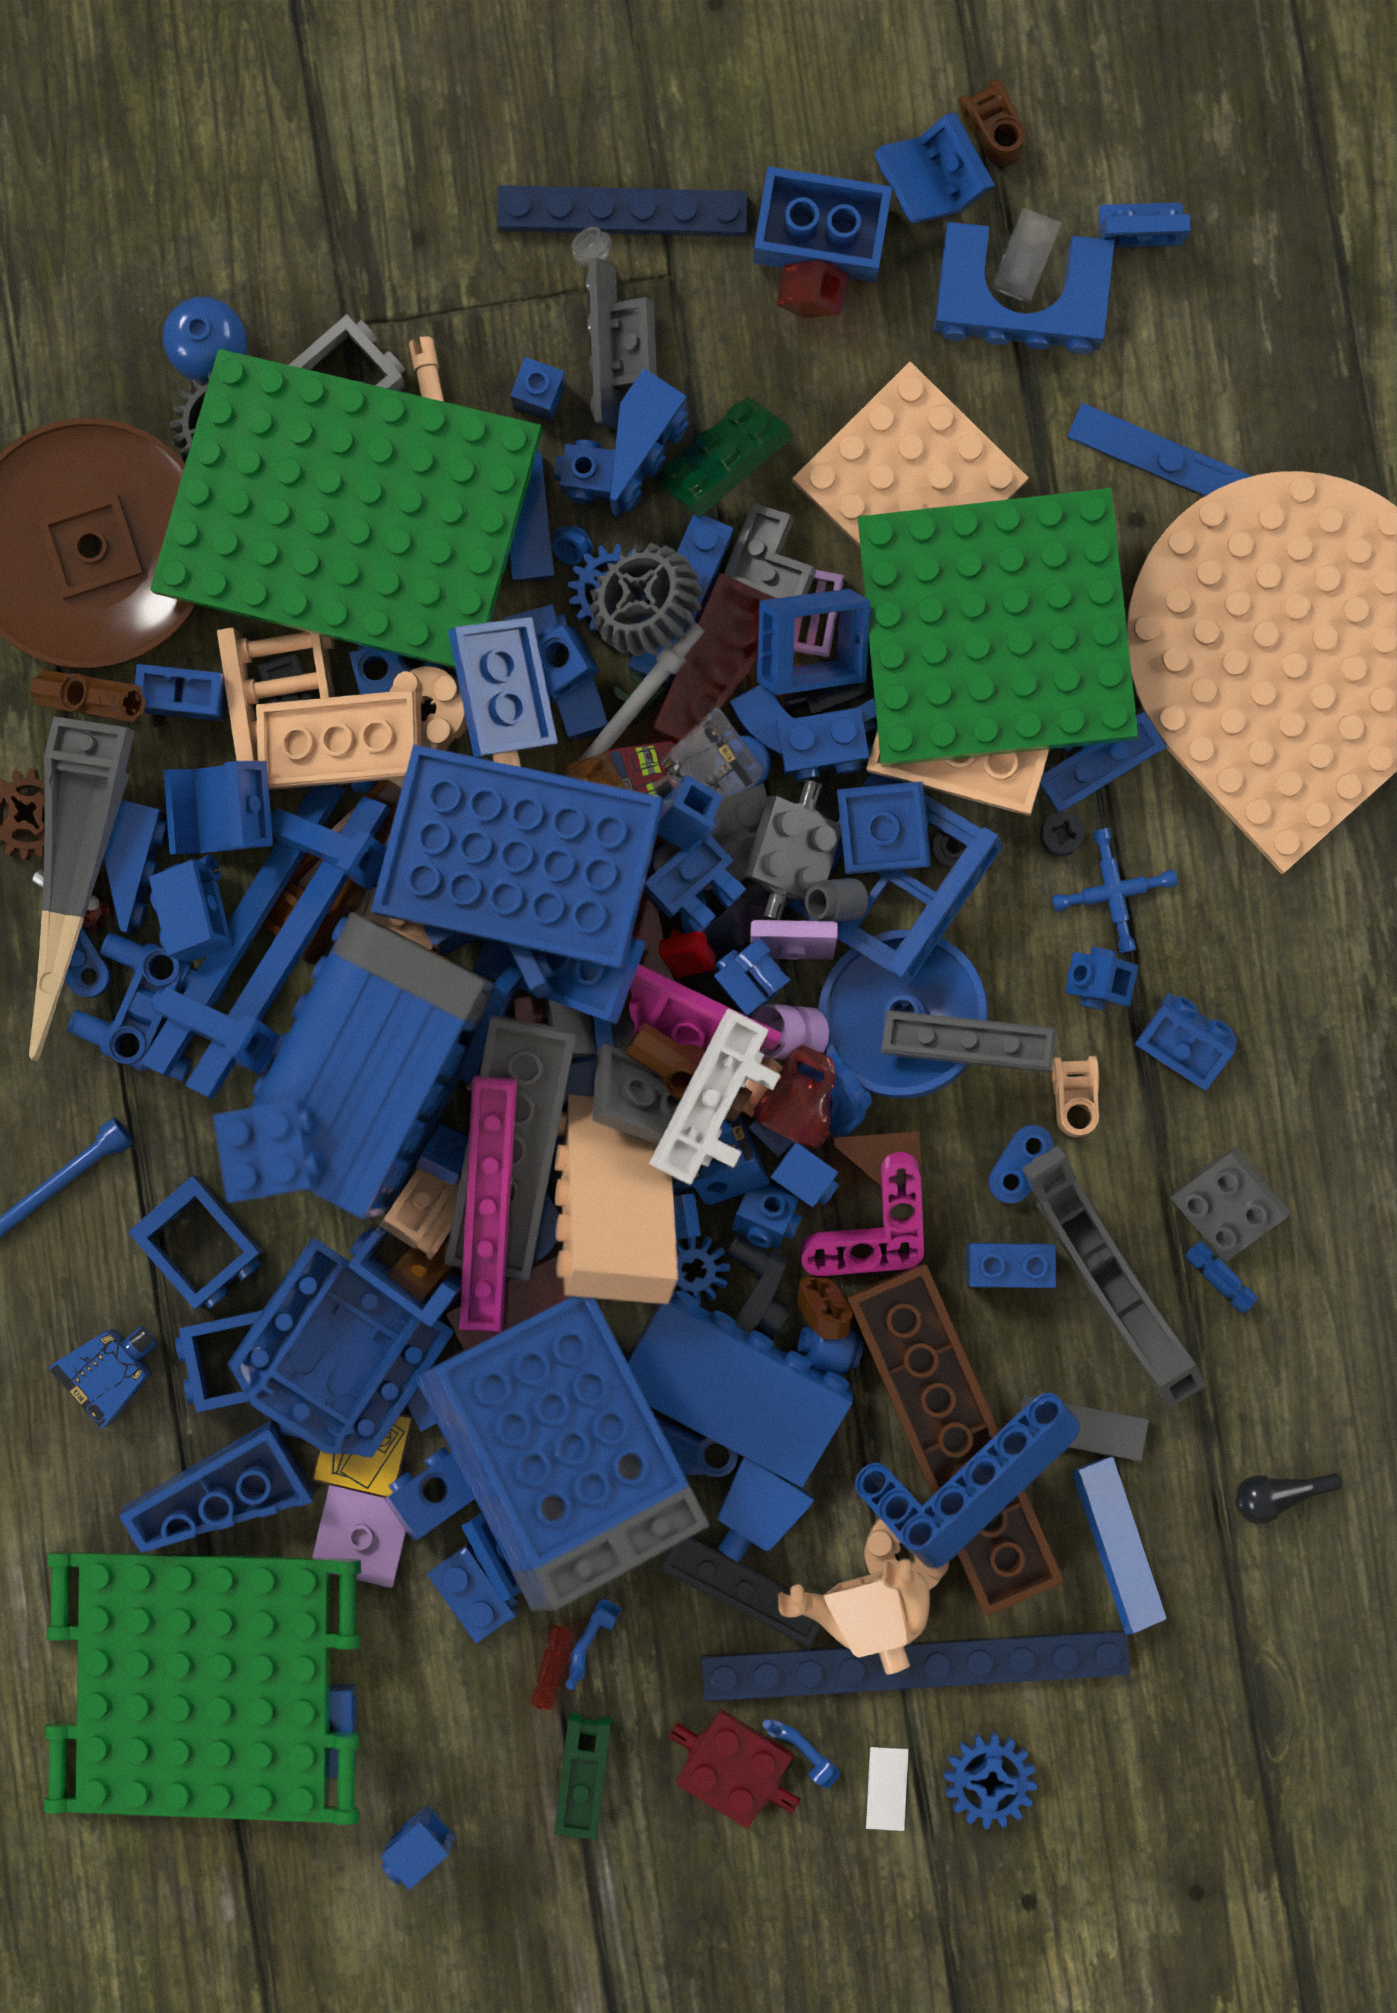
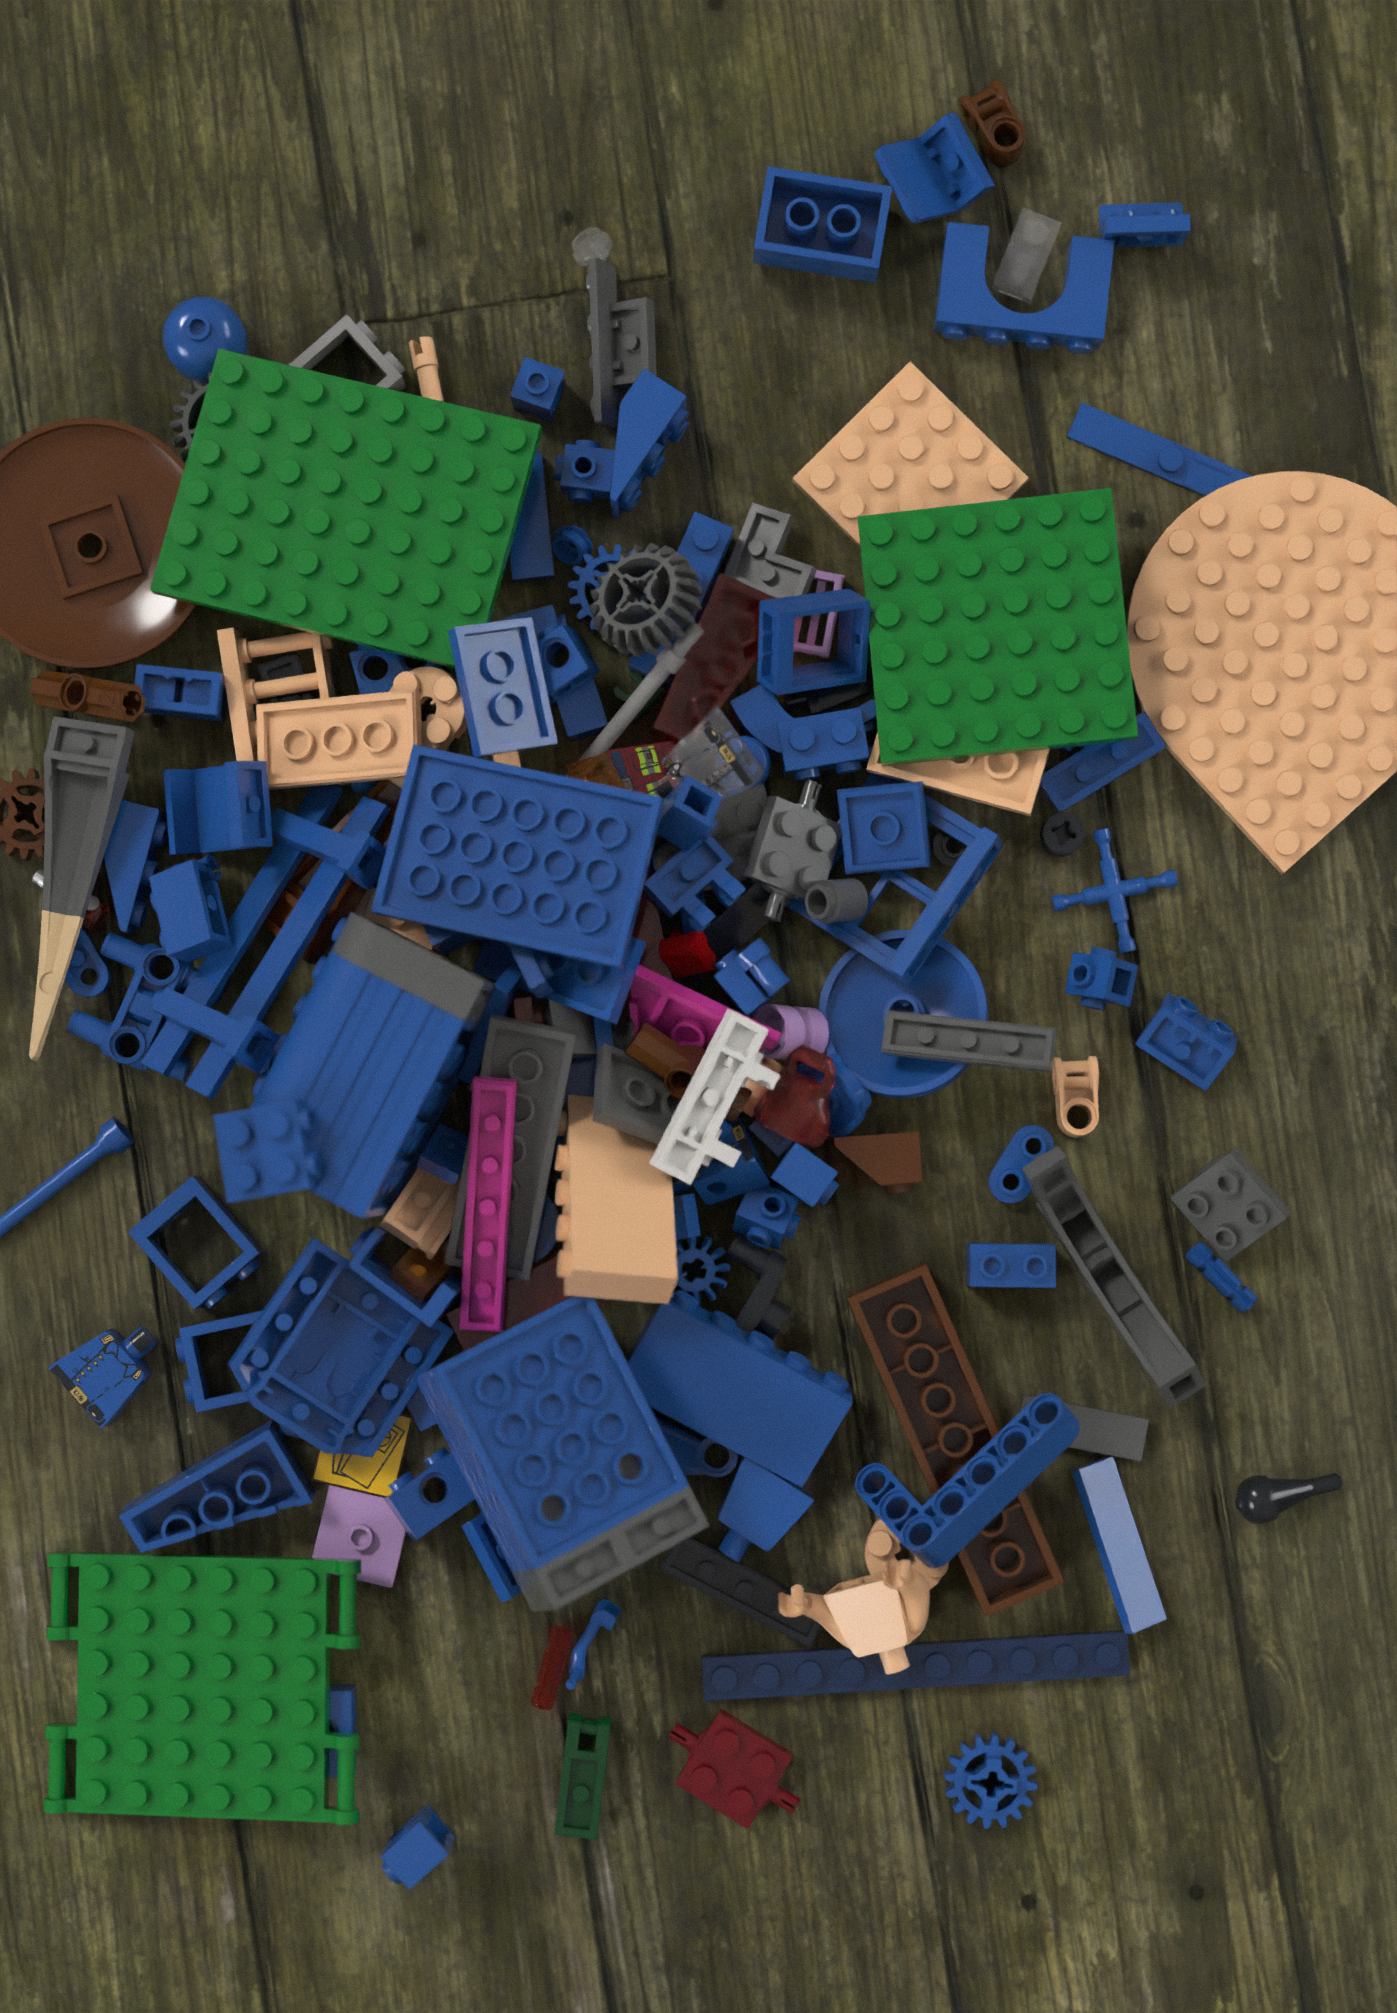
(471, 1594): blue bracket -> none
(622, 210): dark blue plate -> none
(723, 456): dark green plate -> none
(796, 938): lavender plate -> none
(812, 289): clear red brick -> none
(824, 1307): reddish brown beam -> none
(824, 1771): blue piece -> none
(831, 1355): blue head -> none
(887, 1789): white sticker -> none
(892, 1233): dark pink beam -> none

